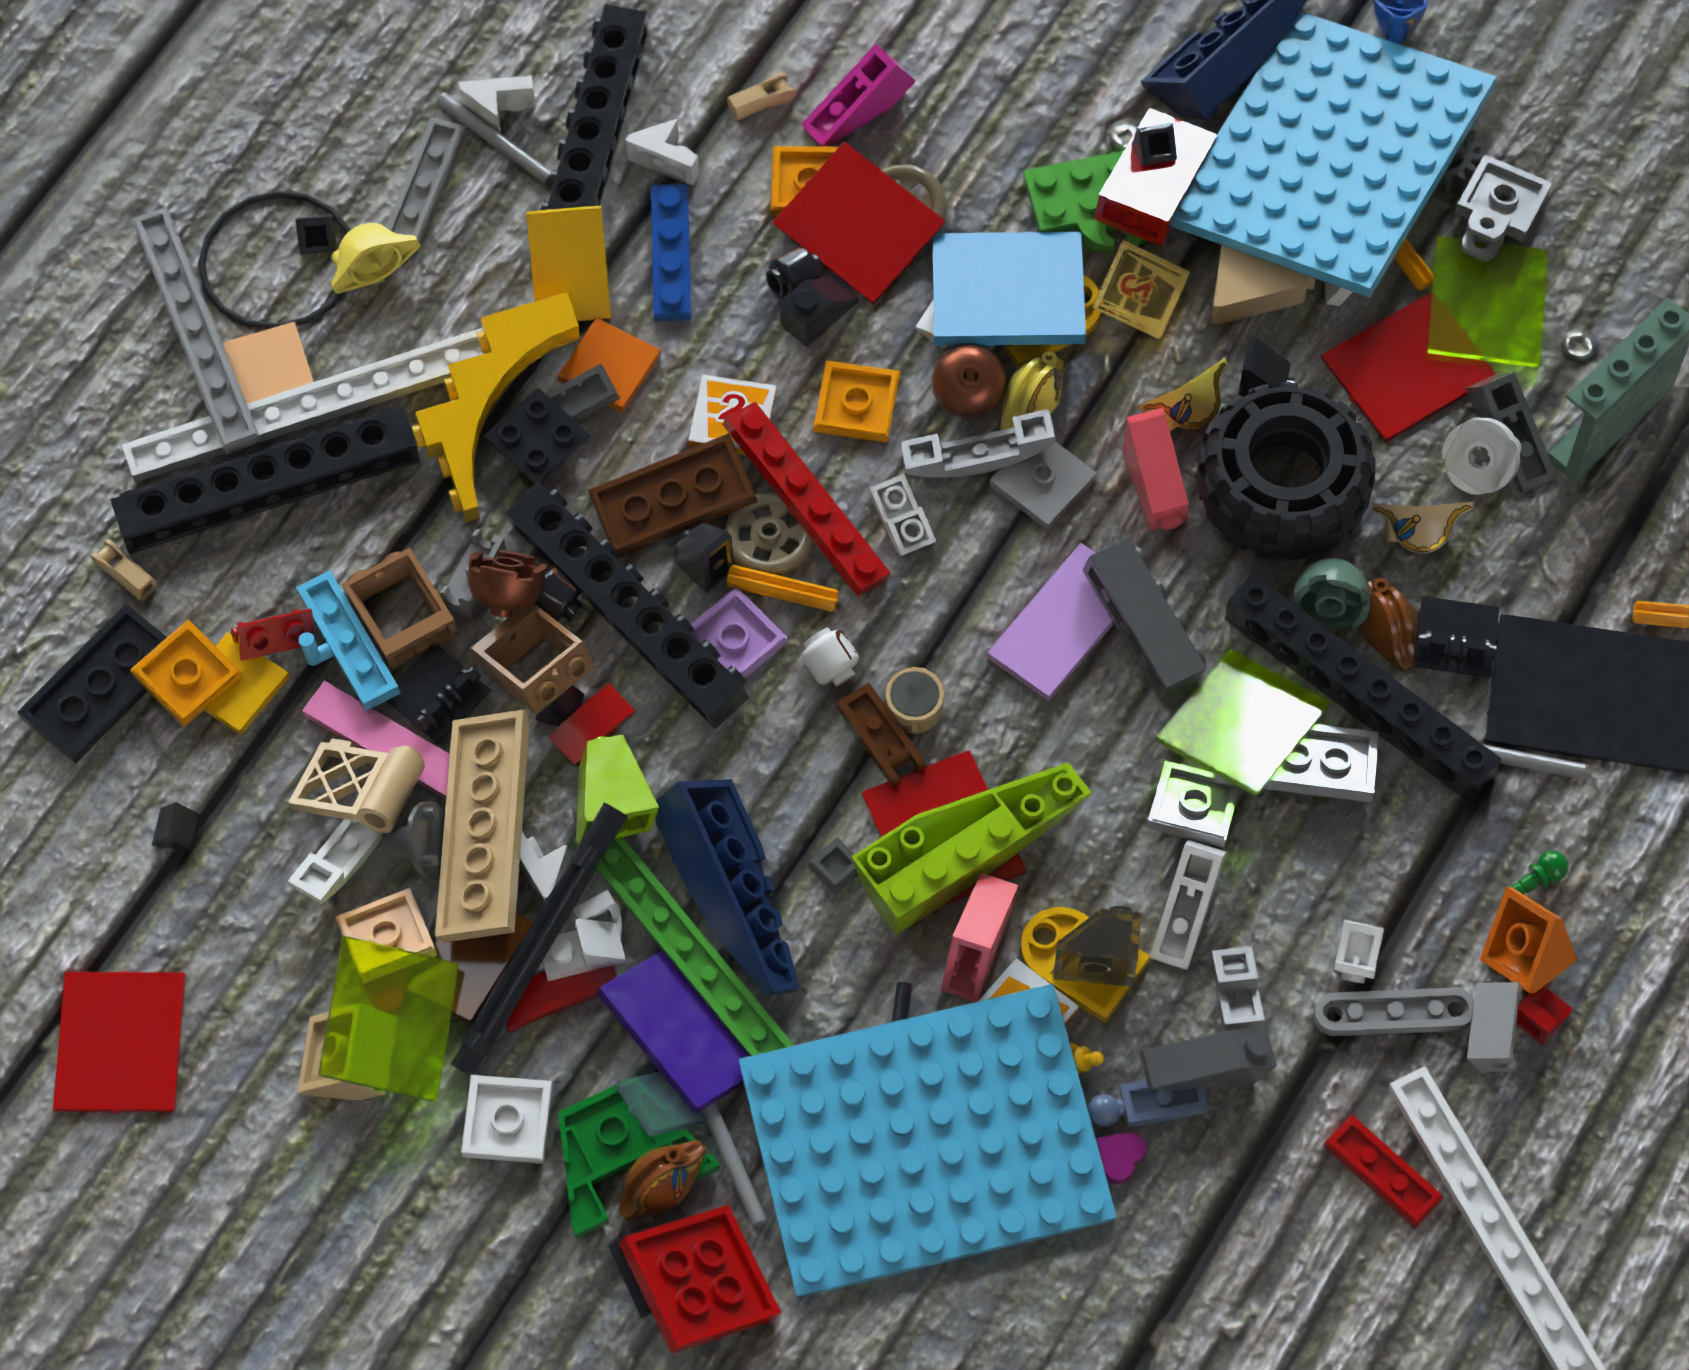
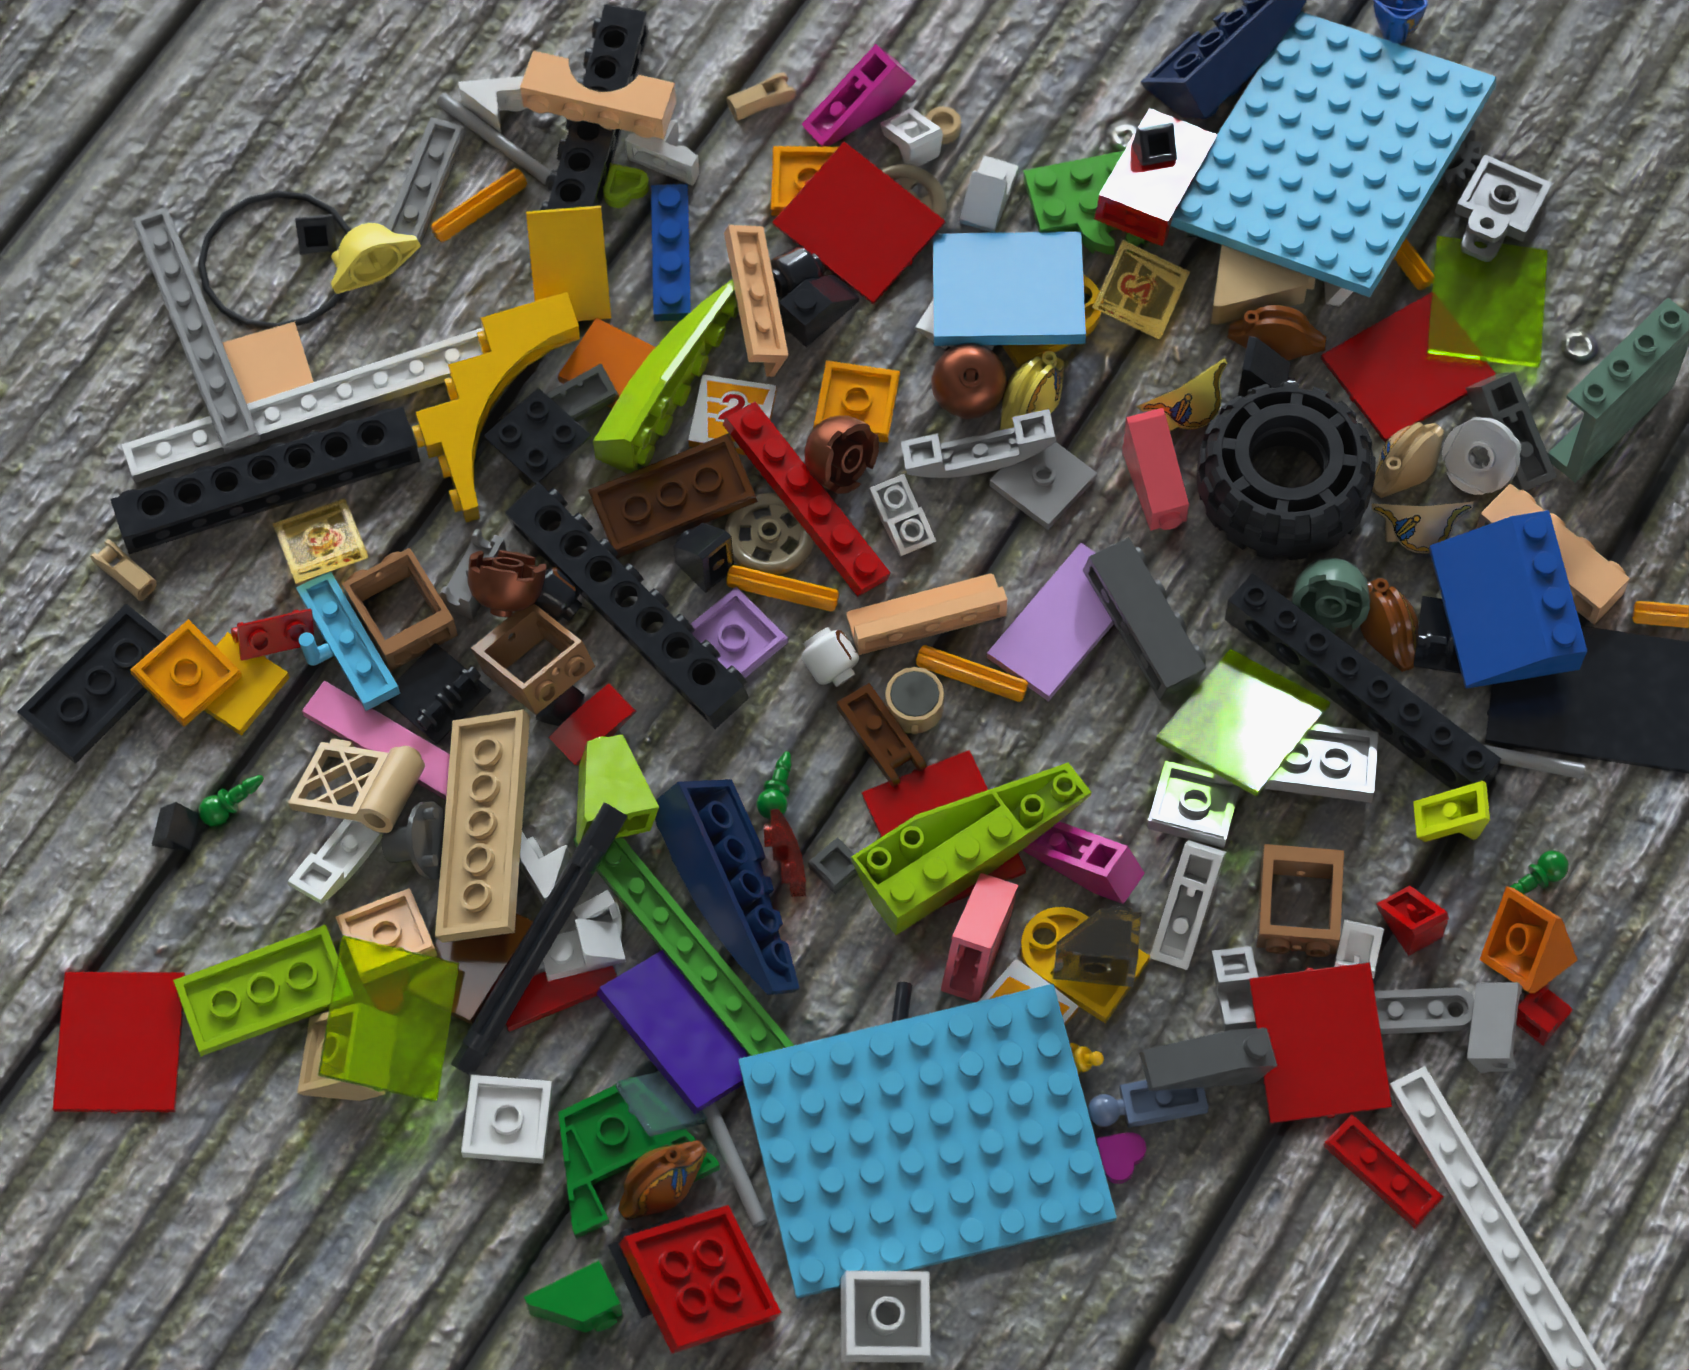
(217, 808): none -> green bar
(259, 990): none -> lime plate
(320, 540): none -> clear yellow tile
(478, 205): none -> light orange axle
(578, 1300): none -> green slope
(624, 184): none -> lime tile
(639, 108): none -> light nougat arch
(663, 384): none -> lime wedge
(756, 296): none -> light nougat panel
(776, 789): none -> green bar
(786, 849): none -> clear red slope
(840, 452): none -> copper cylinder
(885, 1316): none -> white brick
(915, 135): none -> white slope
(927, 613): none -> light nougat panel
(948, 121): none -> tan tile
(971, 673): none -> light orange axle
(988, 193): none -> white slope
(1088, 860): none -> dark pink slope
(1281, 329): none -> dark orange hat
(1301, 863): none -> medium nougat window
(1322, 1041): none -> red piece
(1408, 458): none -> tan hat
(1413, 919): none -> red slope
(1453, 812): none -> neon yellow slope
(1509, 601): none -> blue slope
(1592, 578): none -> light nougat brick

